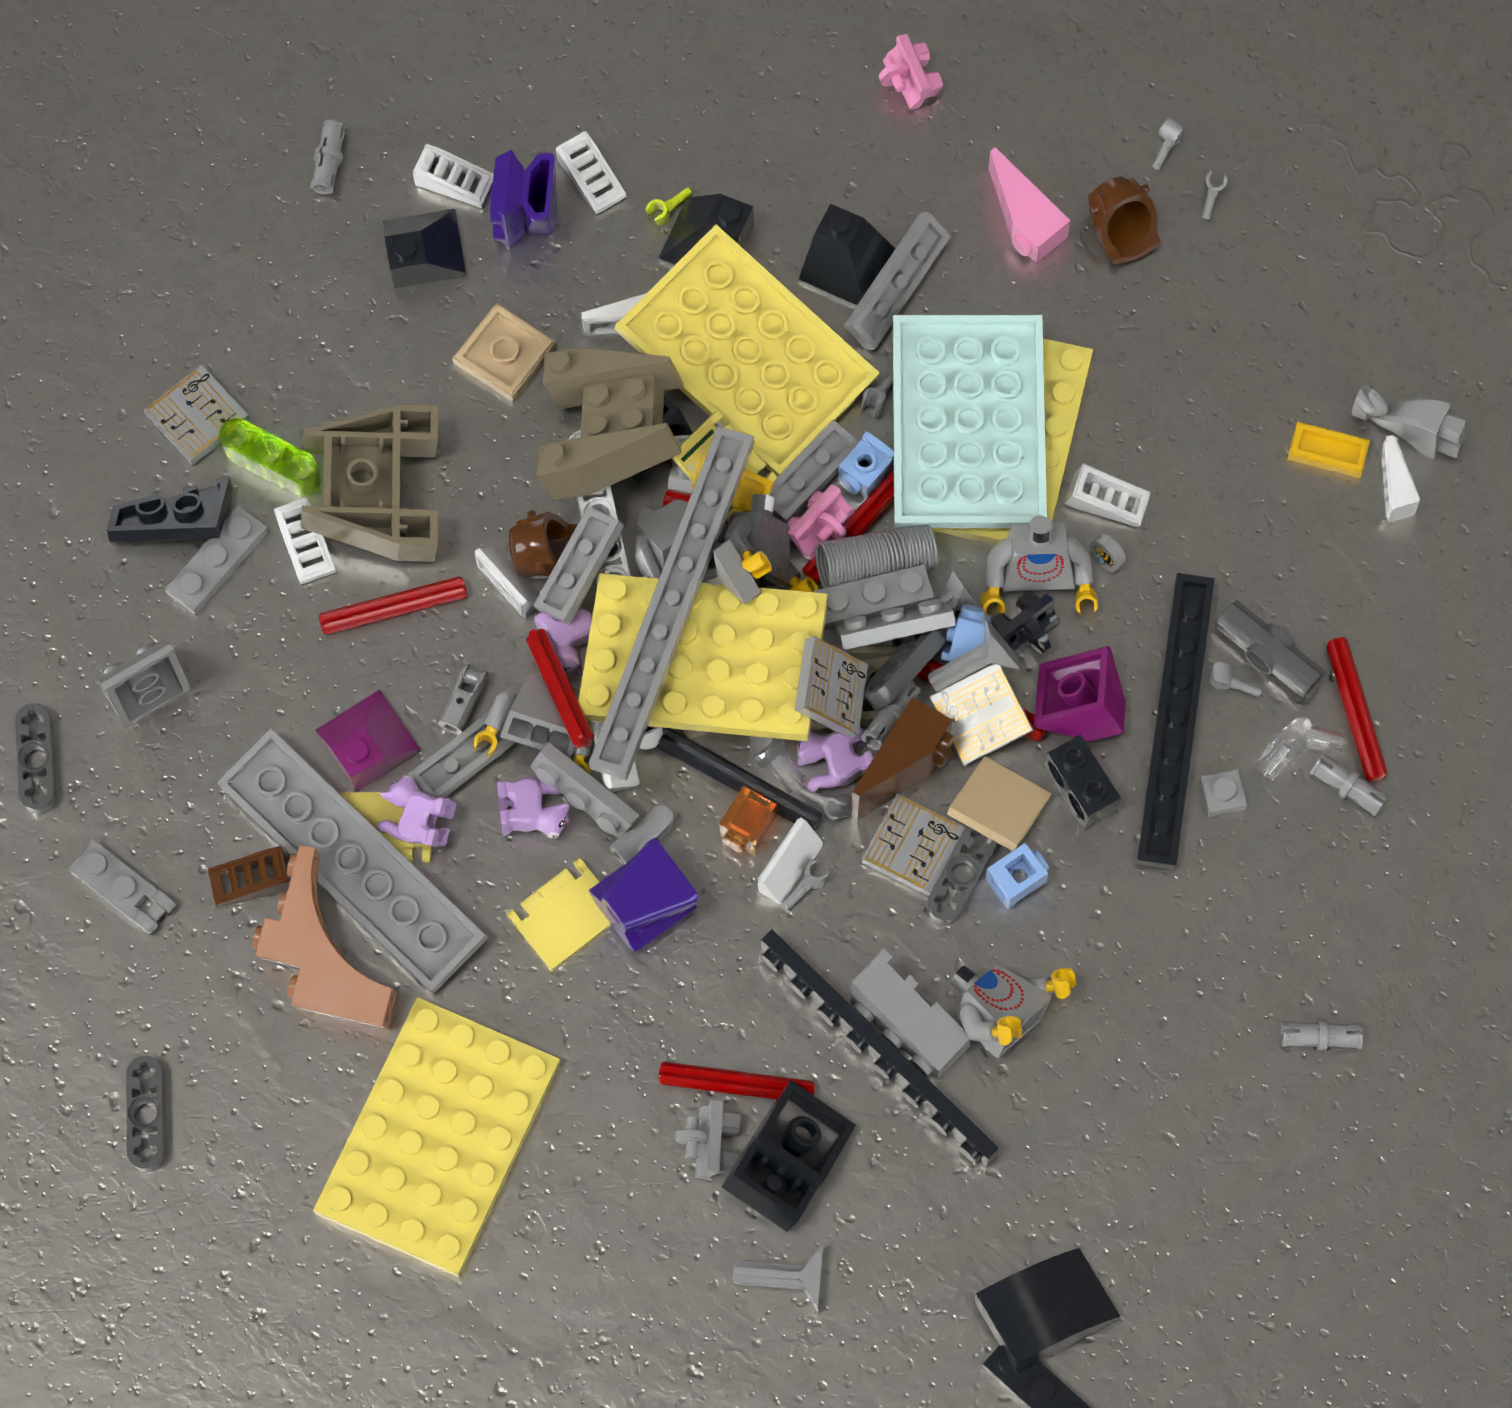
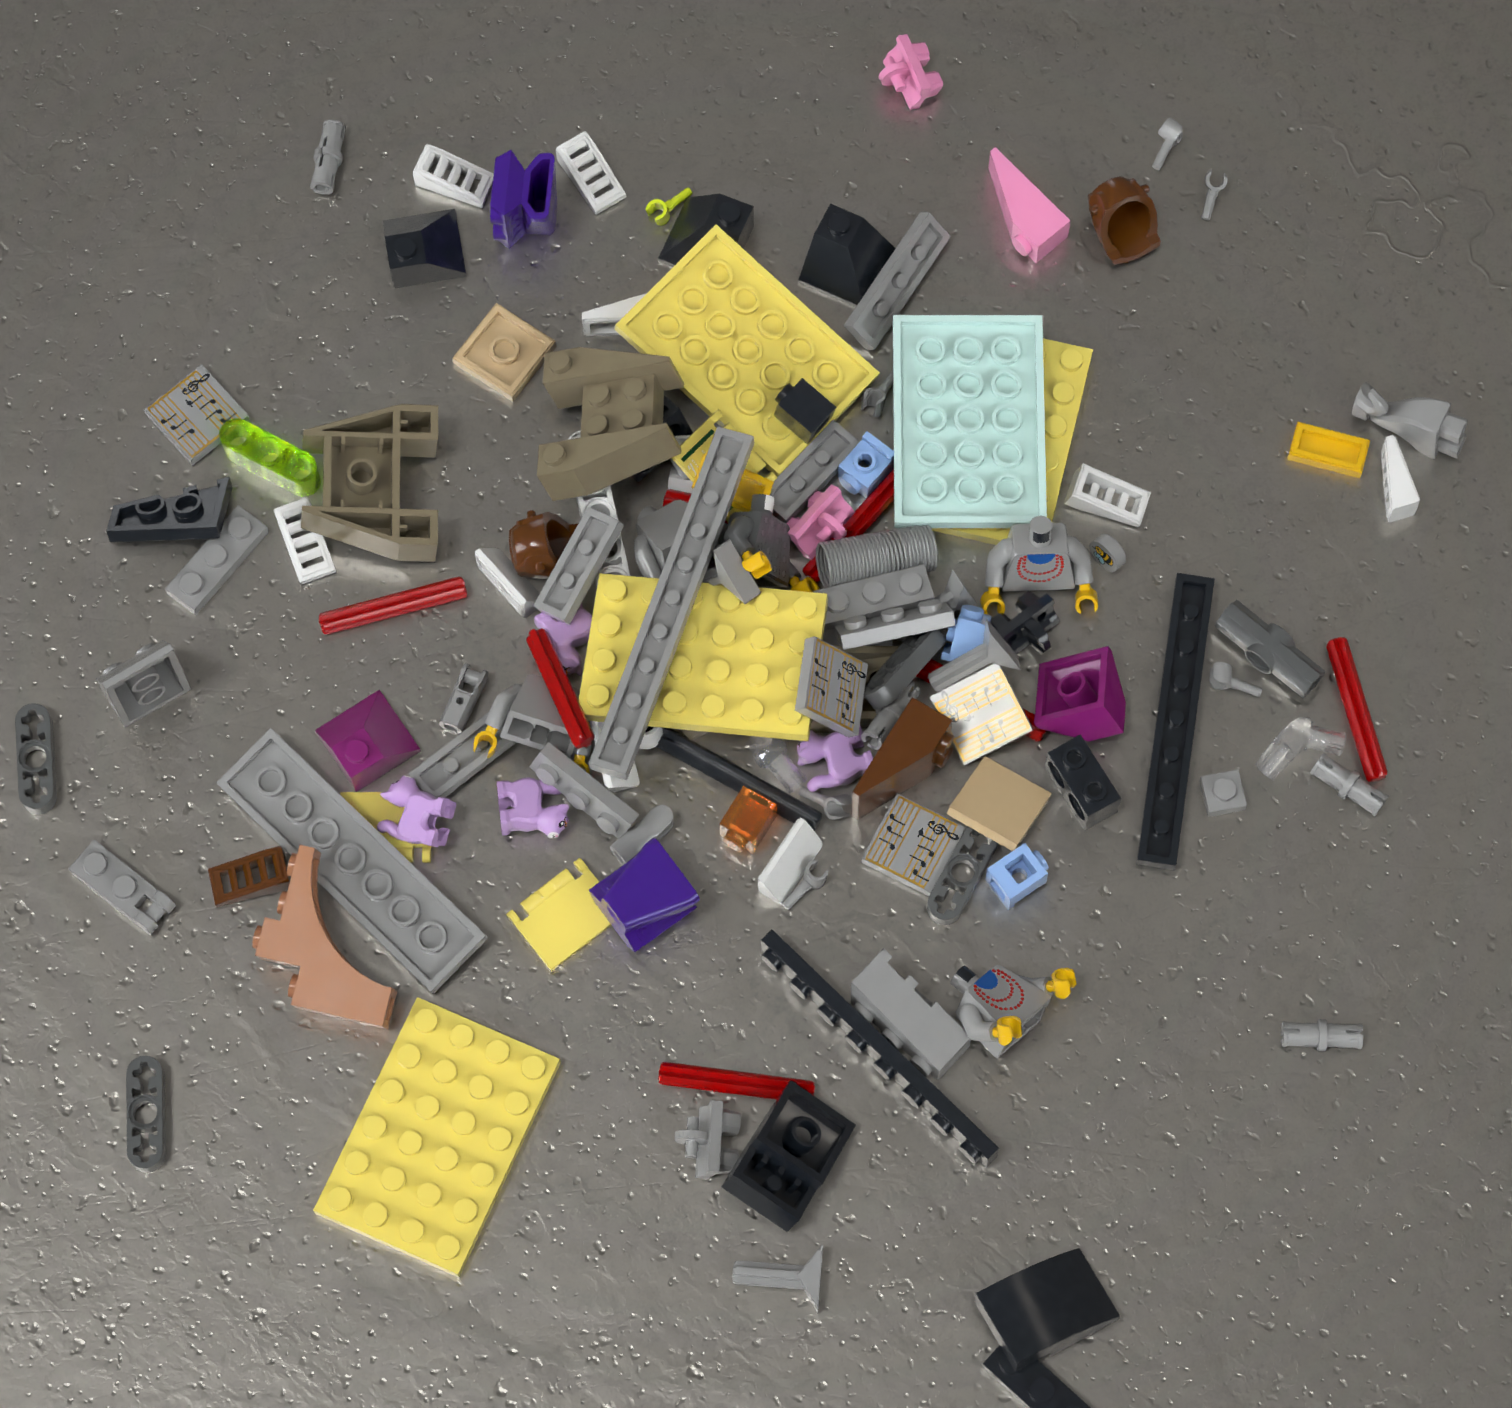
(803, 410): none -> black brick

